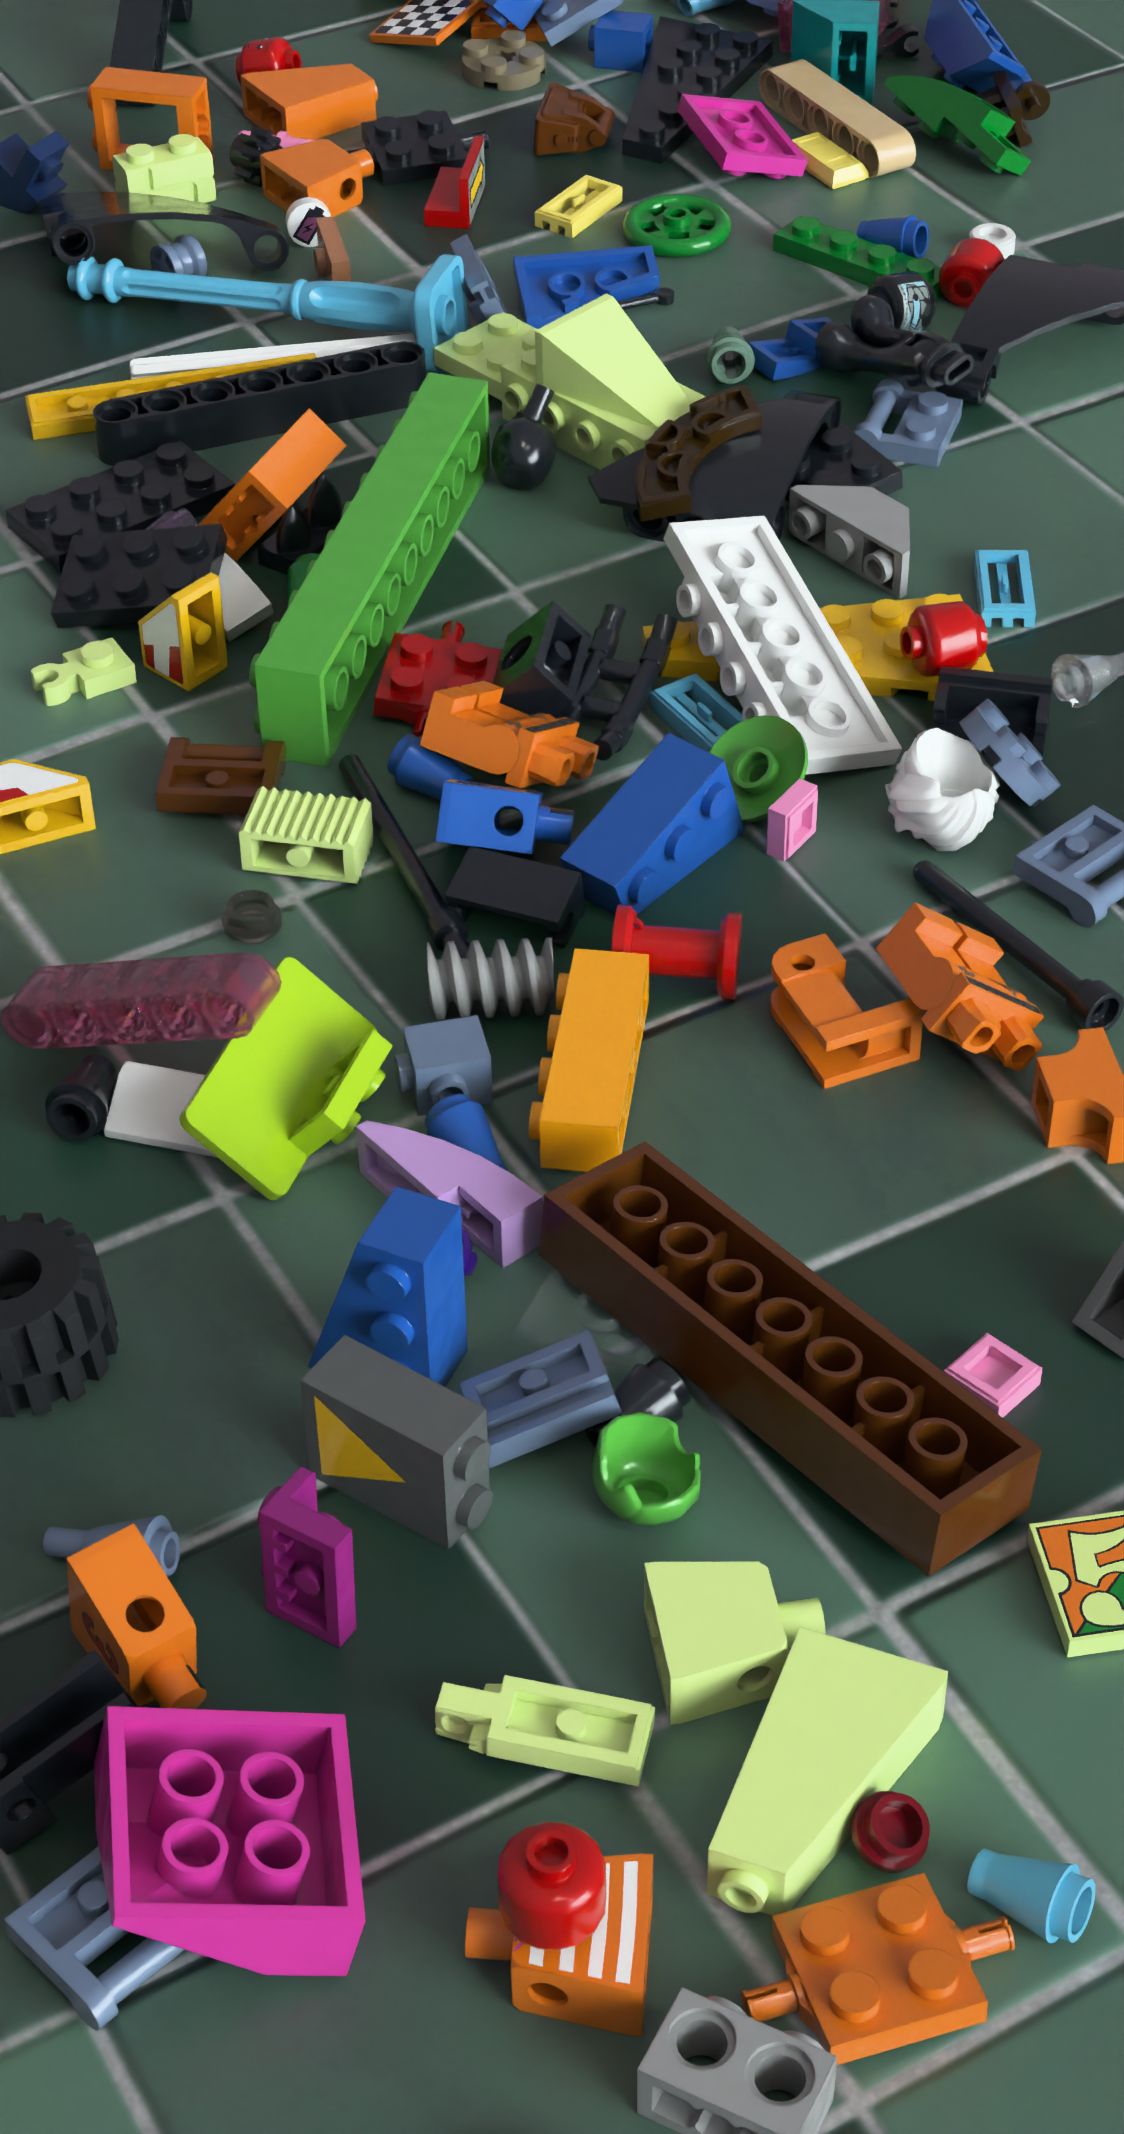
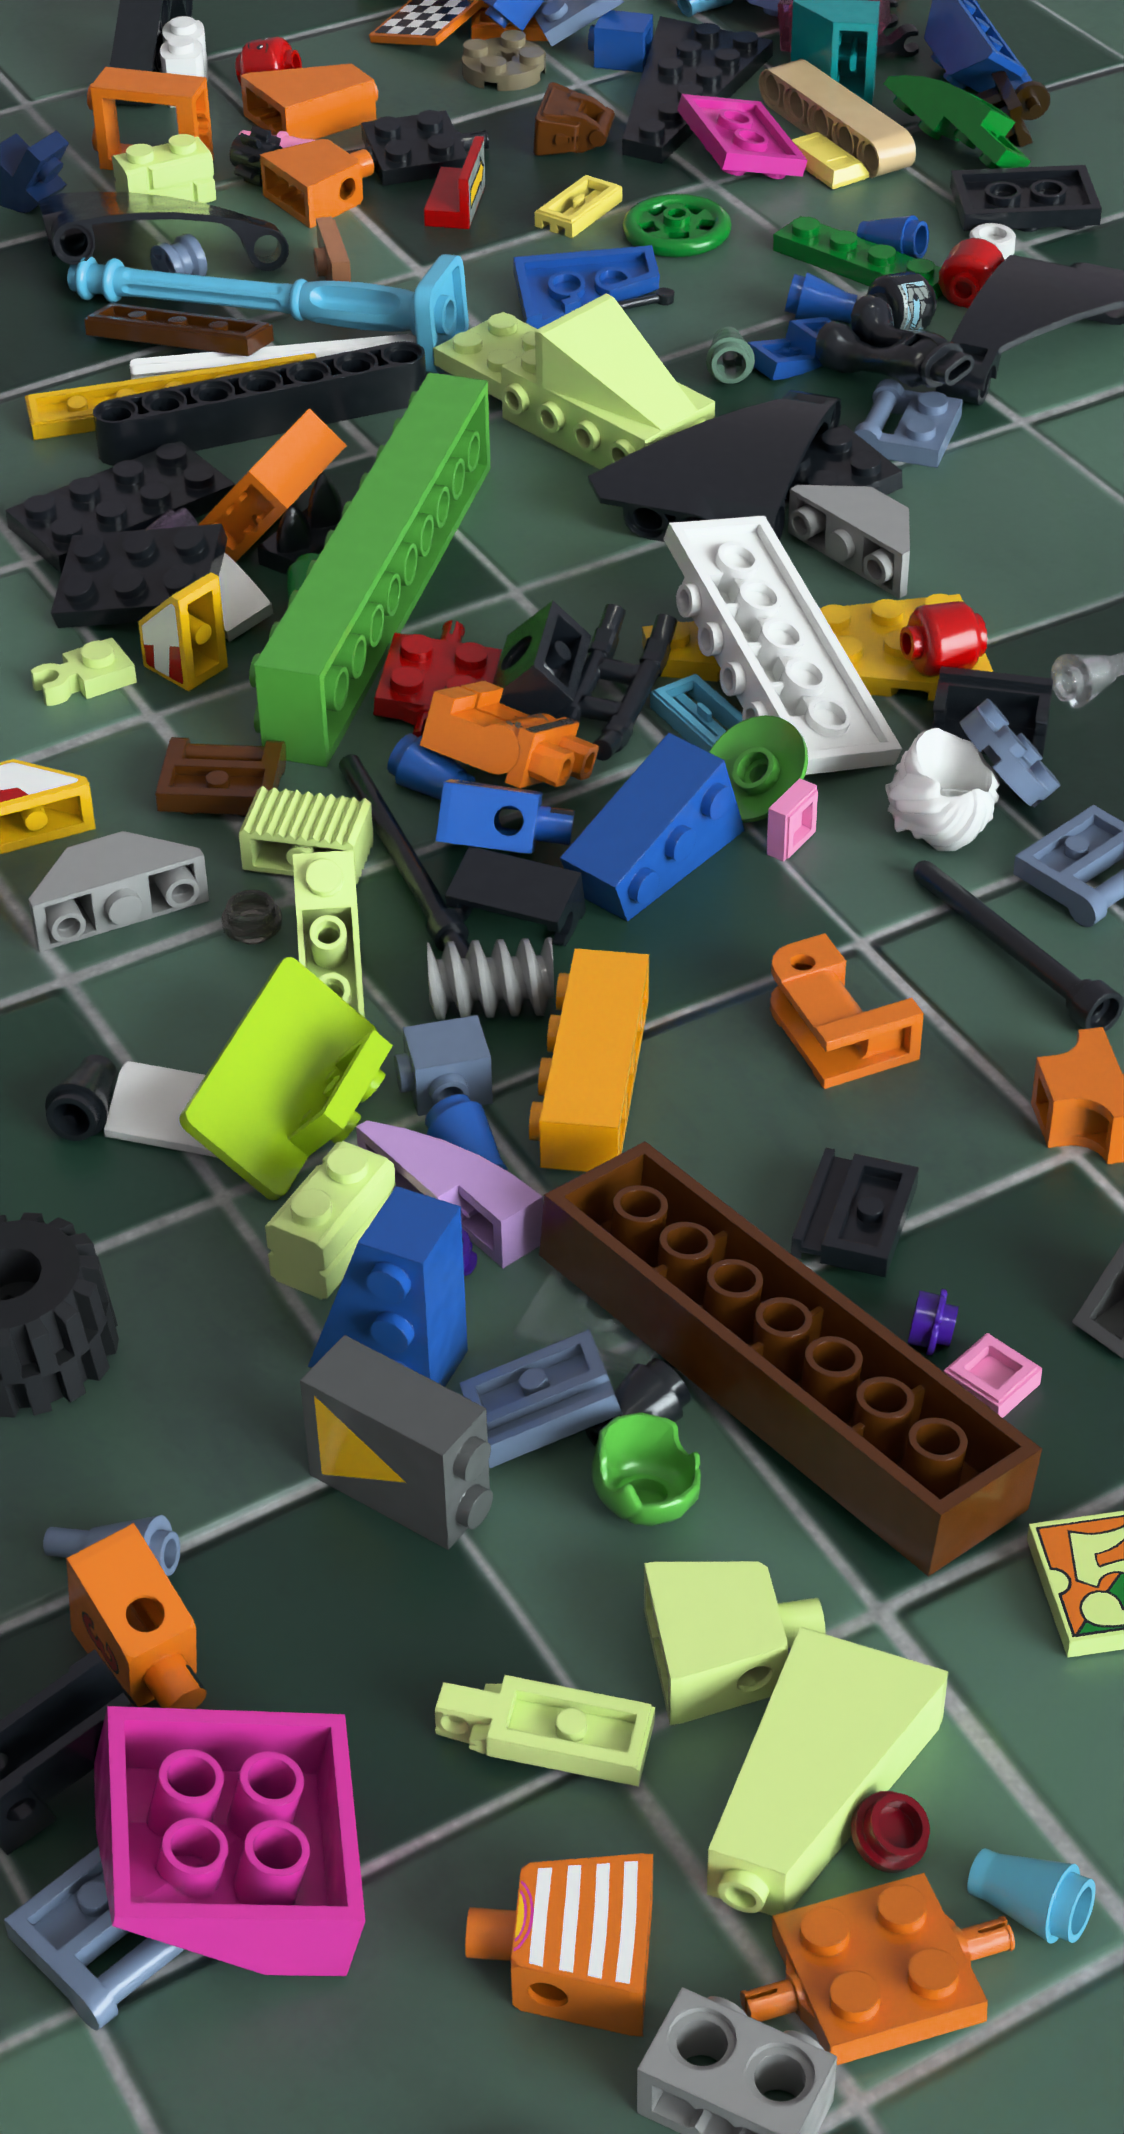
(115, 885): none -> light grey slope
(142, 1001): clear pink beam -> none
(179, 329): none -> reddish brown tile
(184, 48): none -> white brick
(302, 220): tile -> none
(307, 1561): magenta bracket -> none
(326, 1218): none -> yellowish green brick
(329, 922): none -> yellowish green slope
(479, 285): sand blue plate -> none
(525, 446): black piece -> none
(552, 1885): red head -> none
(681, 444): dark brown tile -> none
(684, 950): red piece -> none
(817, 298): none -> blue cone
(855, 1212): none -> black plate
(932, 1321): none -> dark purple plate
(954, 979): orange hips -> none
(1005, 608): medium azure tile -> none
(1026, 197): none -> black plate

